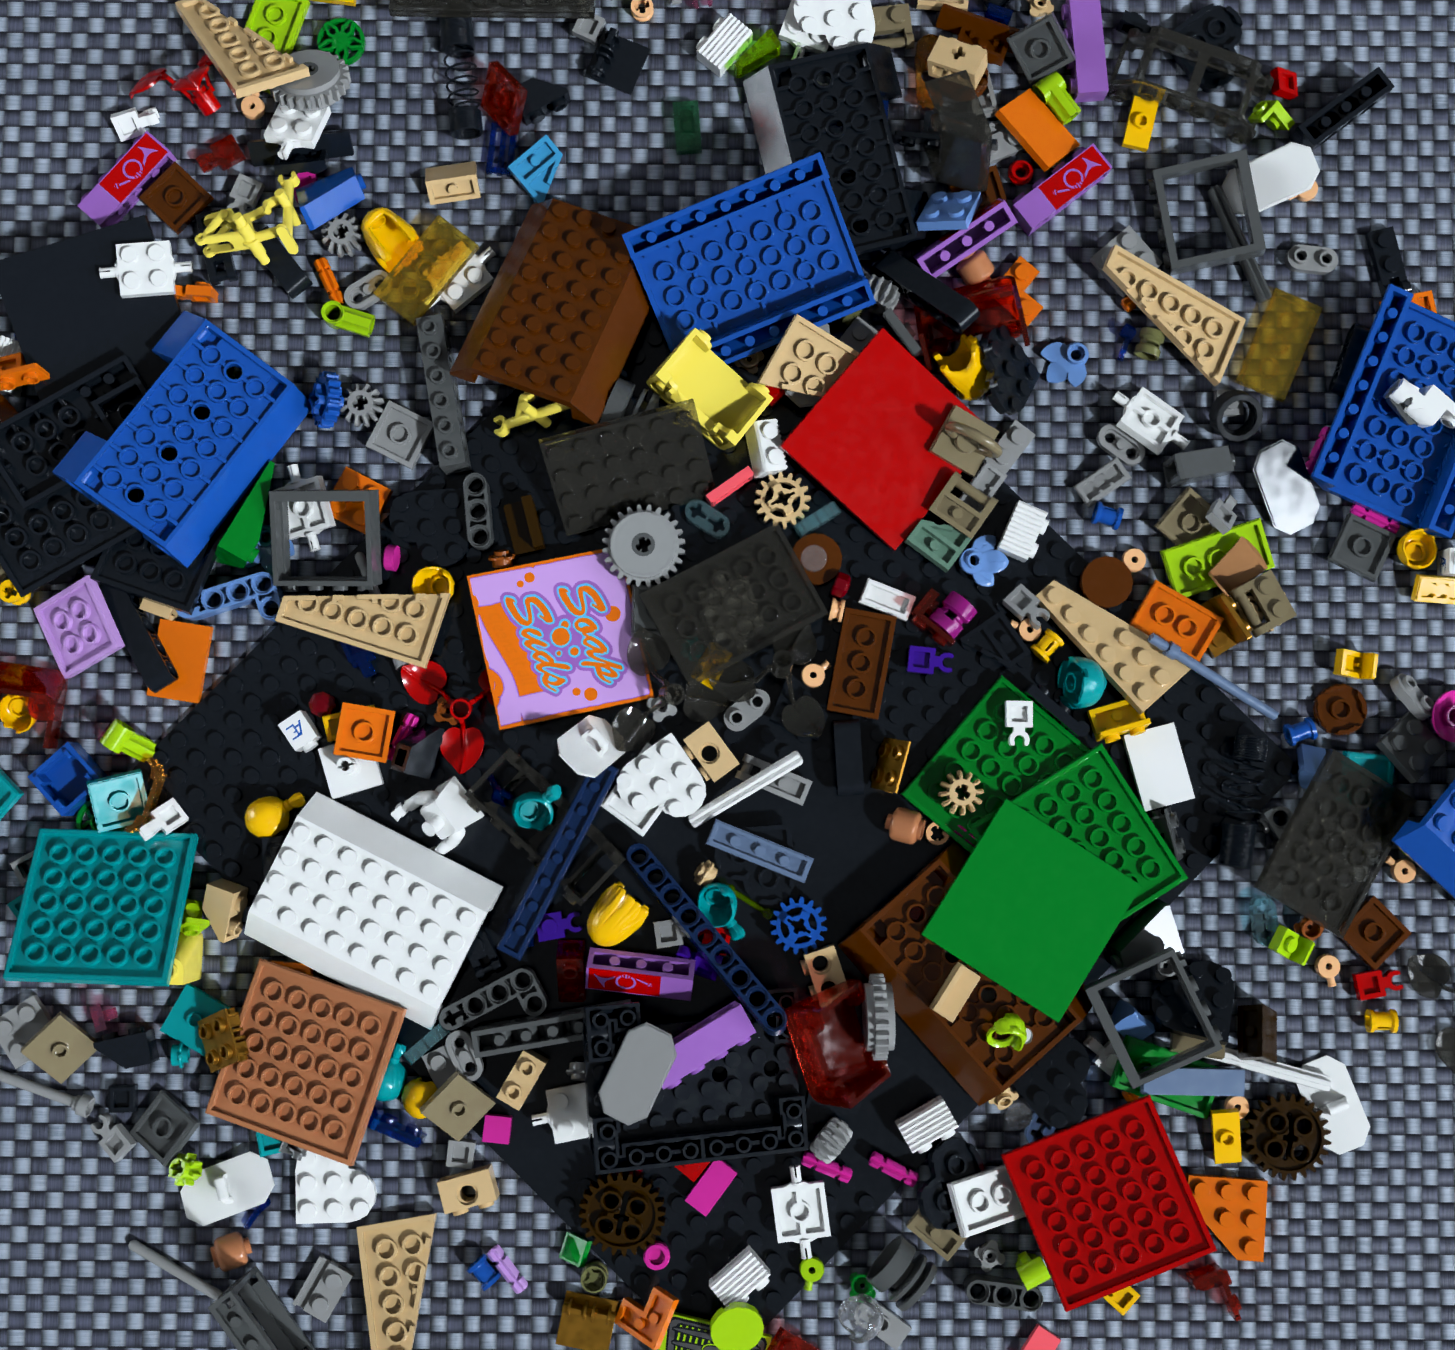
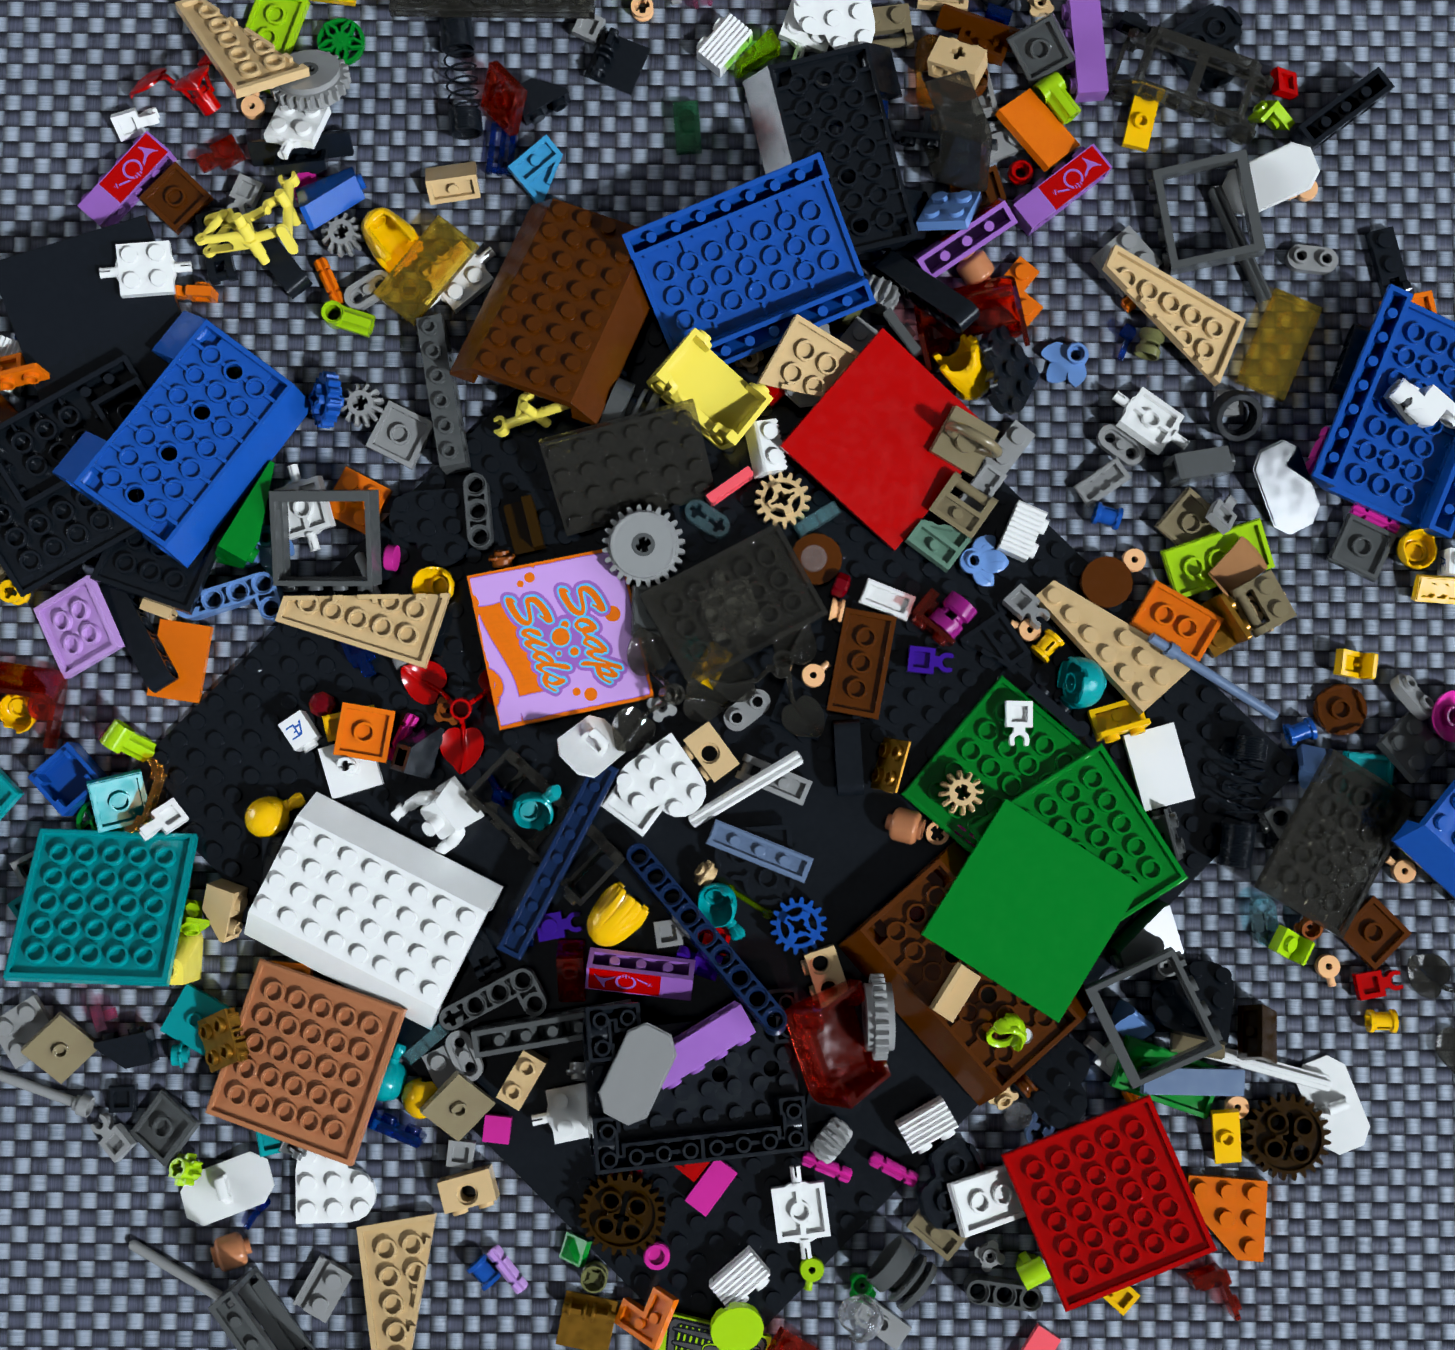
(1026, 1085): none -> reddish brown bush

